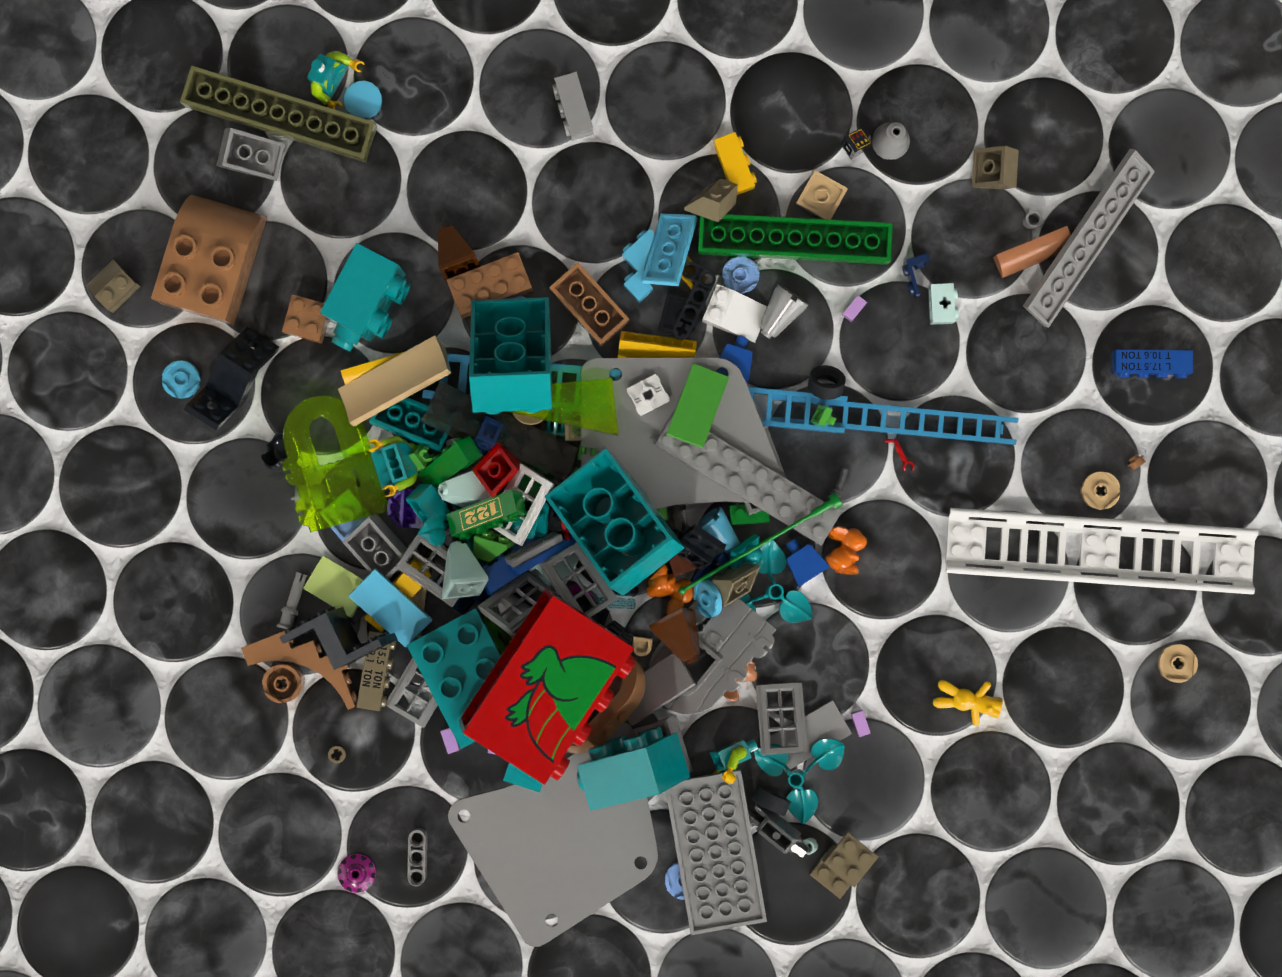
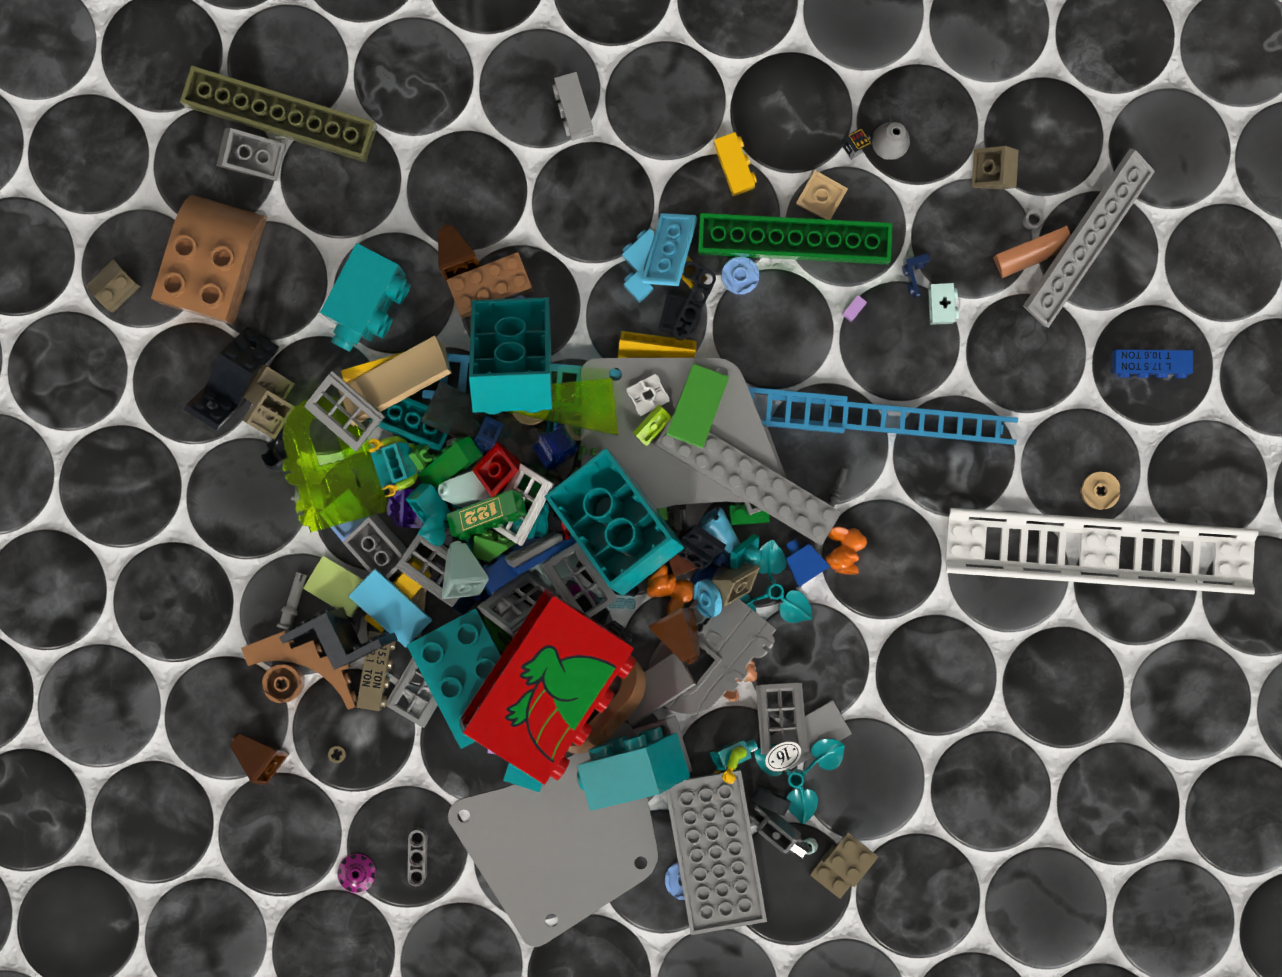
(181, 379): medium azure tile -> none
(257, 758): none -> reddish brown slope
(268, 400): none -> dark tan bracket
(305, 319): medium nougat brick -> none
(327, 74): torso -> none
(334, 425): none -> light grey piece
(363, 99): medium azure tile -> none
(449, 741): lavender piece -> none
(554, 447): none -> clear blue brick
(589, 304): medium nougat brick -> none
(642, 645): tan tile -> none
(652, 425): none -> lime plate
(714, 200): dark tan slope -> none
(734, 313): white slope -> none
(738, 356): blue torso -> none
(781, 311): light grey cone -> none
(783, 756): none -> white sticker
(822, 416): bright green tile -> none
(826, 373): black tyre -> none
(834, 501): green piece -> none
(860, 723): lavender piece -> none
(900, 452): red piece -> none
(965, 699): yellow animal -> none
(1136, 461): medium nougat plate -> none
(1184, 671): tan plate -> none

